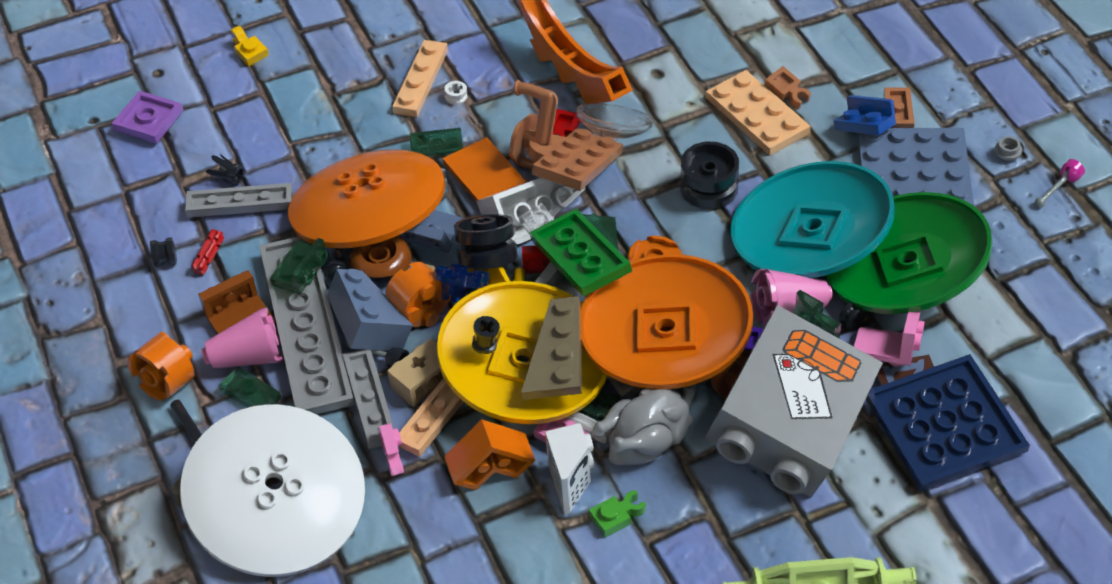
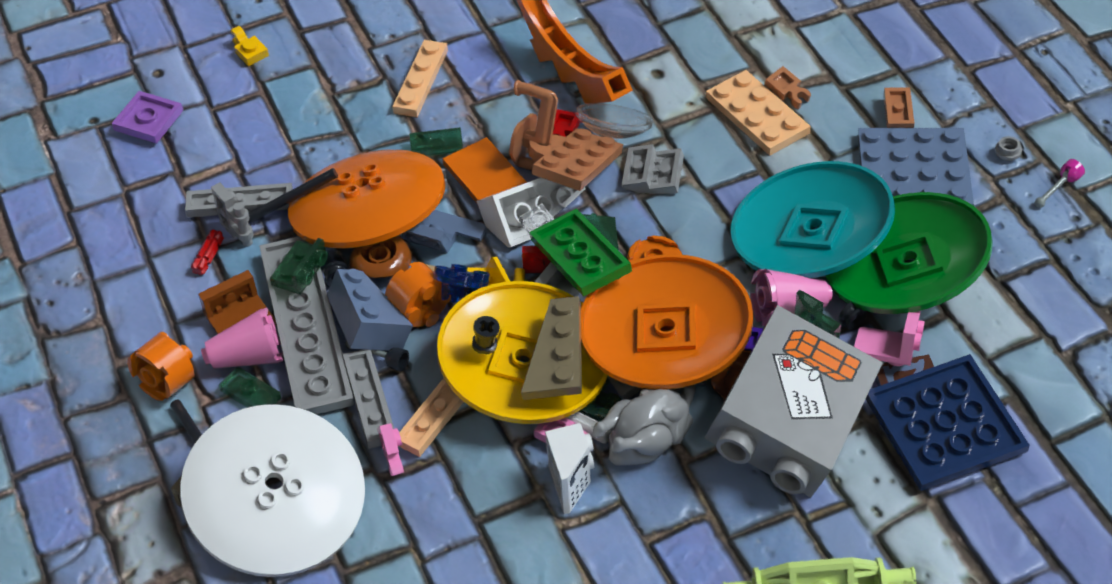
(163, 252): black wheel -> none
(227, 171): black piece -> none
(232, 214): none -> light grey plate
(292, 195): none -> black bar
(416, 374): tan brick -> none
(455, 98): white bush -> none
(486, 241): black wheel -> none
(488, 450): orange brick -> none
(615, 515): bright green plate -> none
(652, 170): none -> light grey slope
(709, 175): black wheel -> none
(866, 115): blue bracket -> none

